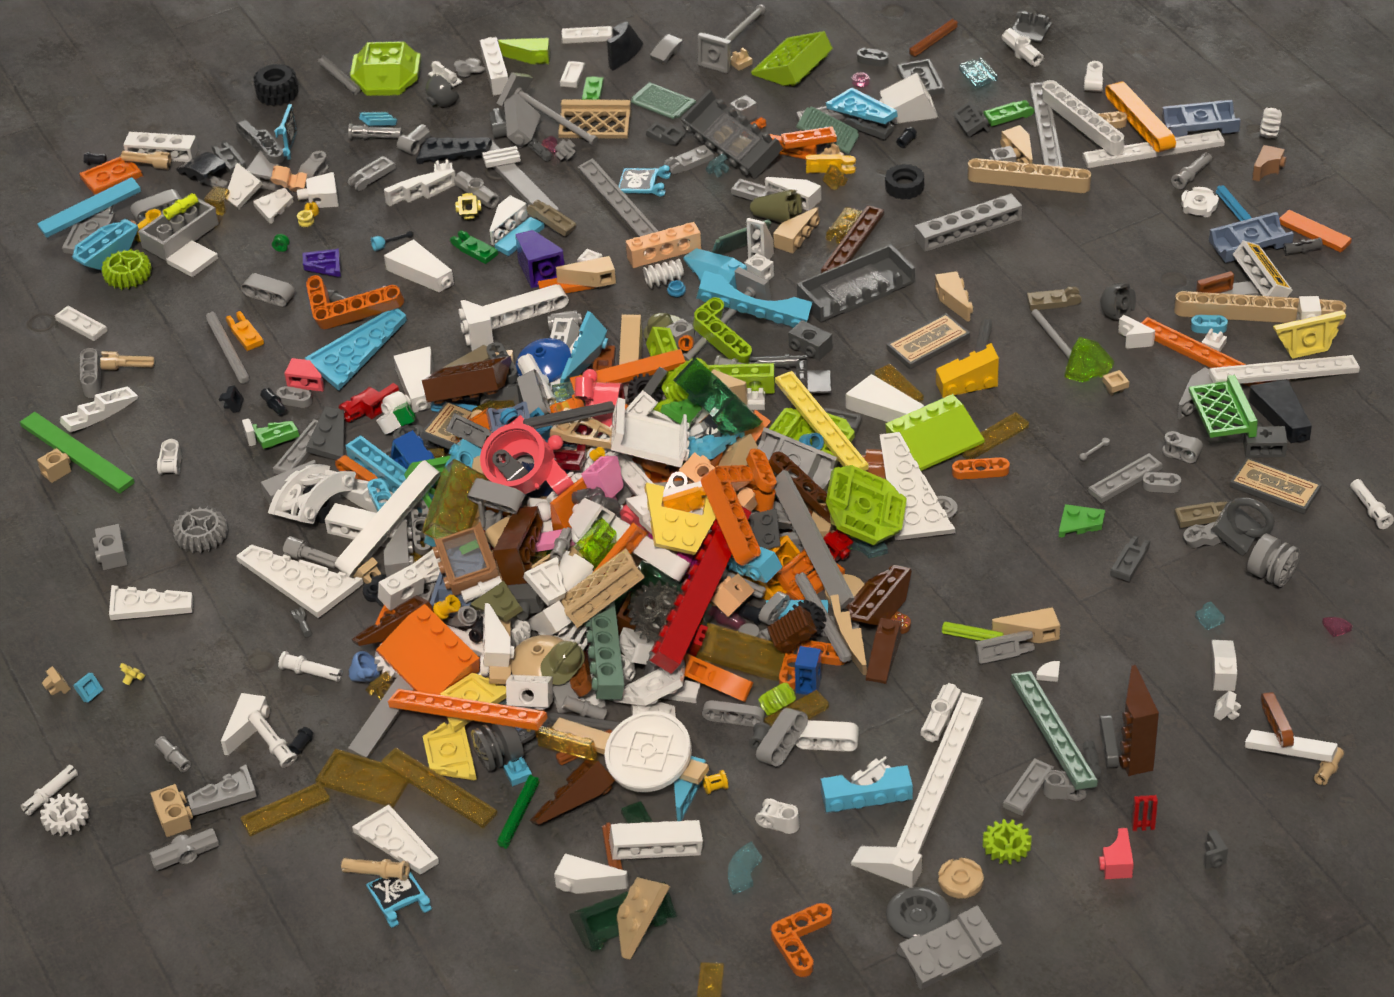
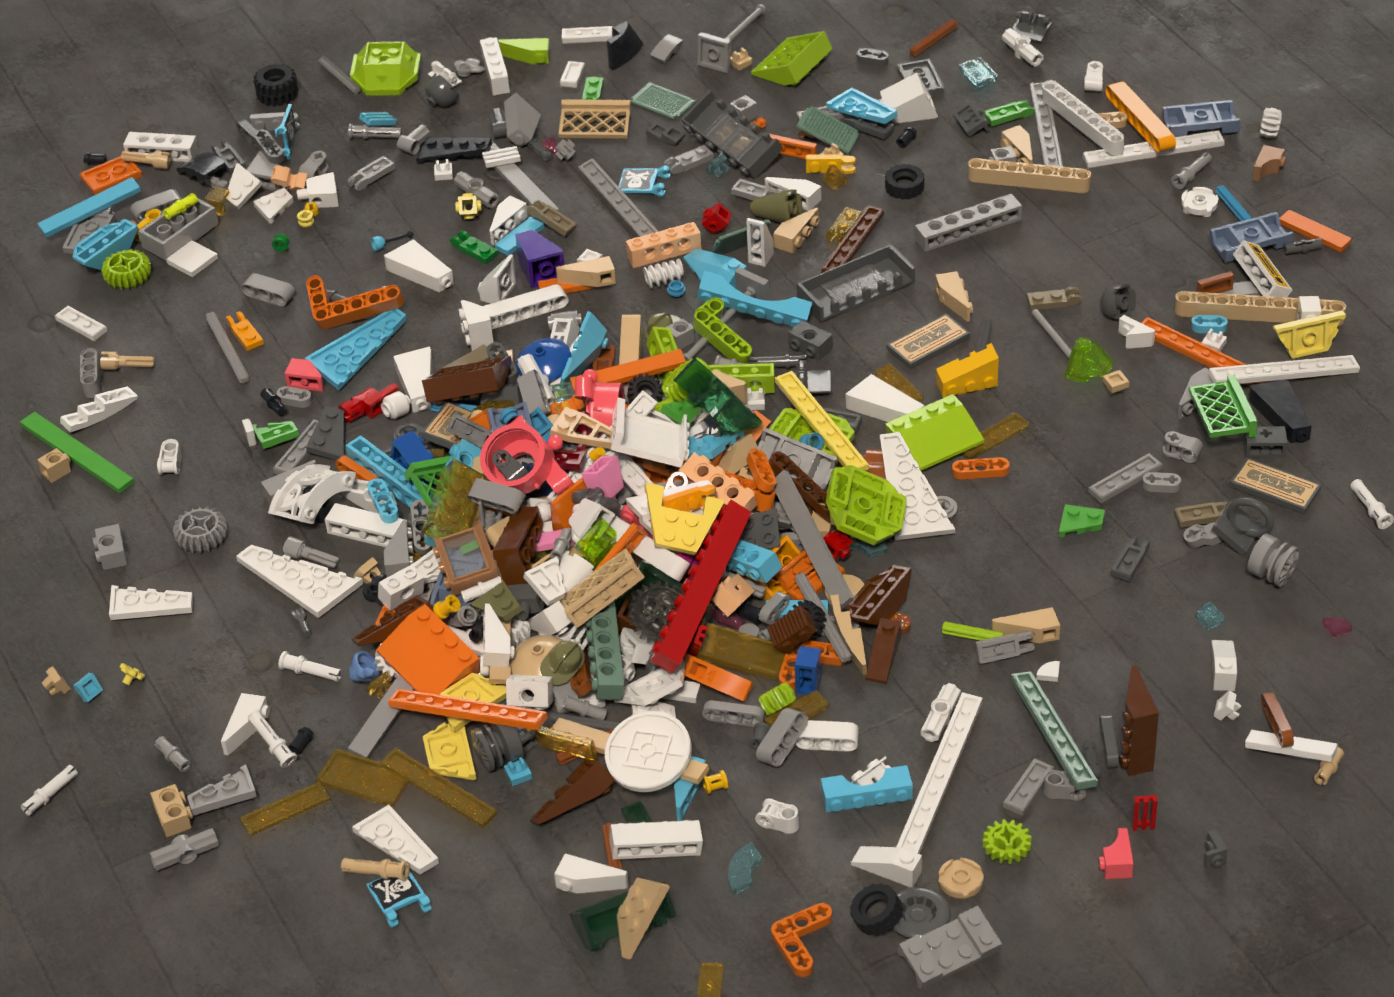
(64, 814): white gear -> none
(232, 398): black tile -> none
(270, 121): none -> light grey hinge
(323, 262): dark purple wing -> none
(387, 518): white beam -> none
(396, 418): leg -> none
(423, 185): white slope -> none
(498, 282): none -> white slope
(518, 811): green axle -> none
(519, 84): light grey tile -> none
(570, 415): dark grey axle -> none
(656, 382): dark grey beam -> none
(683, 341): orange hinge -> none
(716, 218): none -> red brick
(720, 490): orange beam -> none
(760, 266): white brick -> none
(808, 137): orange tile -> none
(860, 79): clear pink tile -> none
(884, 921): none -> black tyre
(1105, 442): light grey hinge -> none

